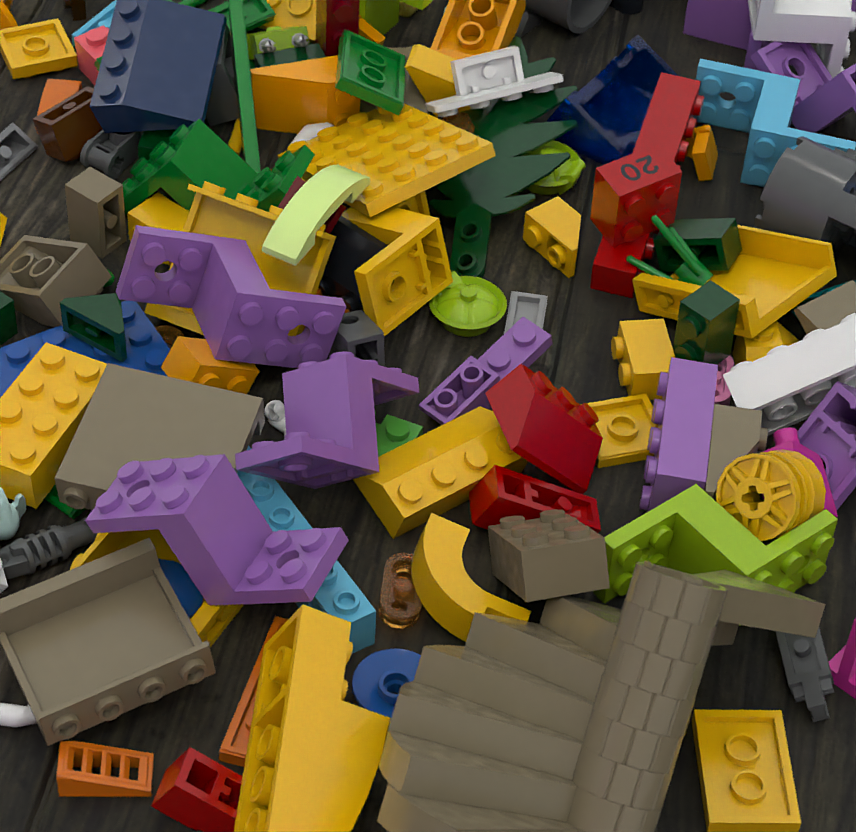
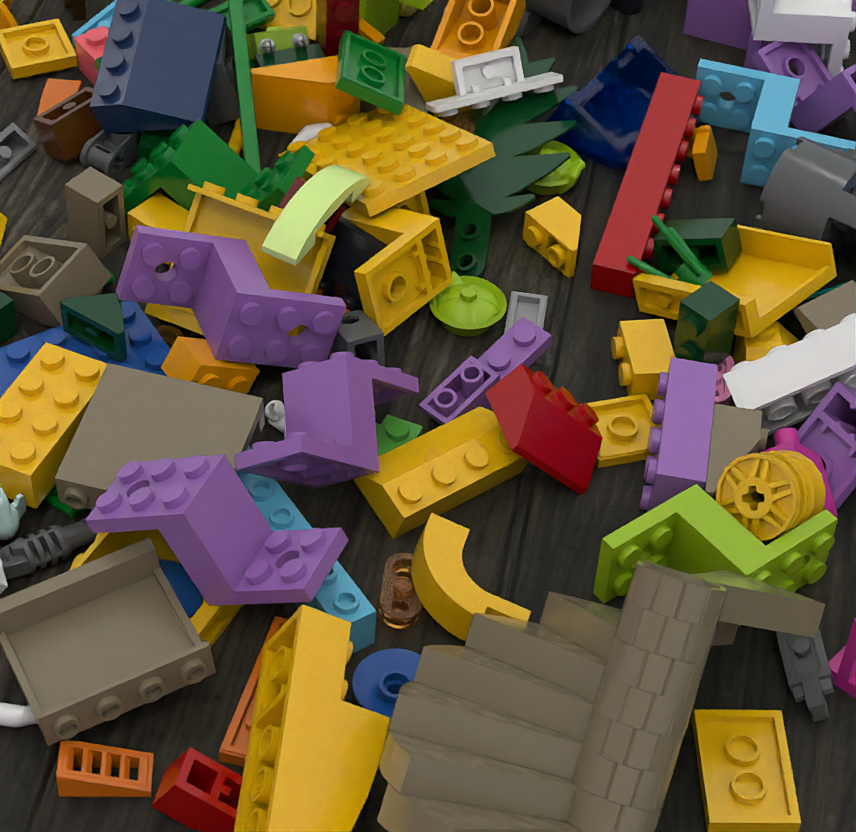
(514, 494): red slope -> none
(548, 556): dark tan brick -> none
(632, 192): red brick -> none

